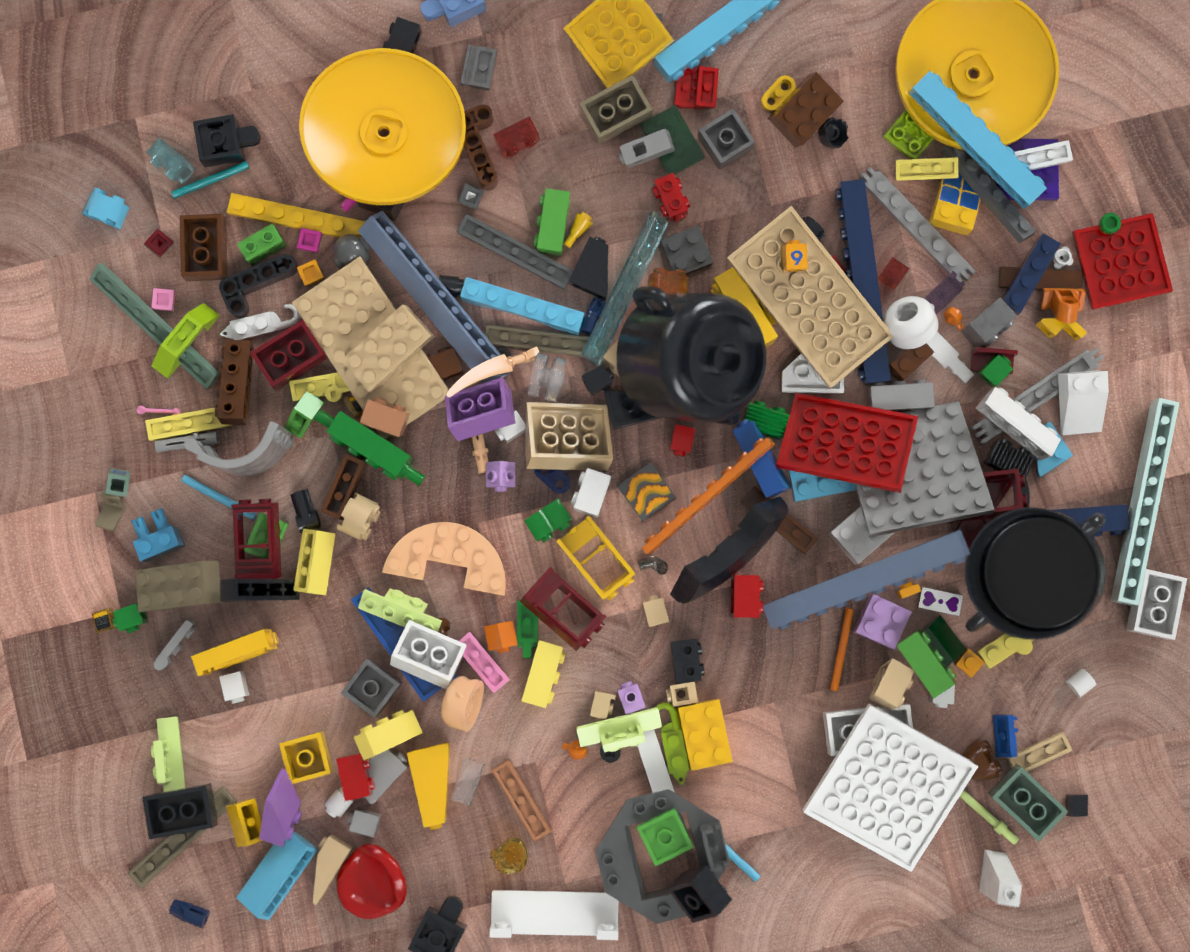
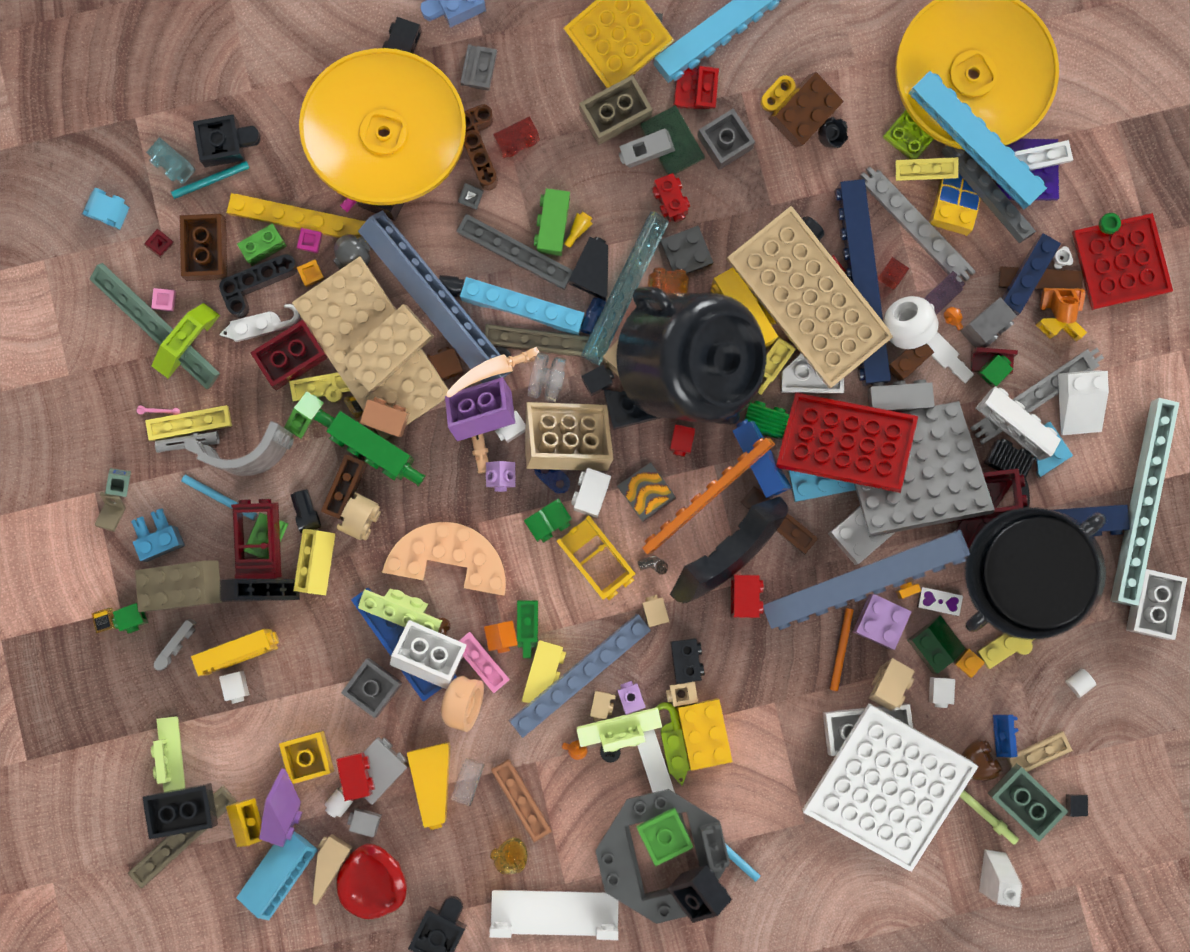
(189, 913): dark blue hinge -> none
(235, 382): reddish brown brick -> none
(387, 733): light yellow brick -> none
(543, 590): dark red door -> none
(579, 675): none -> sand blue plate
(775, 361): none -> light yellow hinge
(794, 256): light orange brick -> none
(927, 663): bright green brick -> none

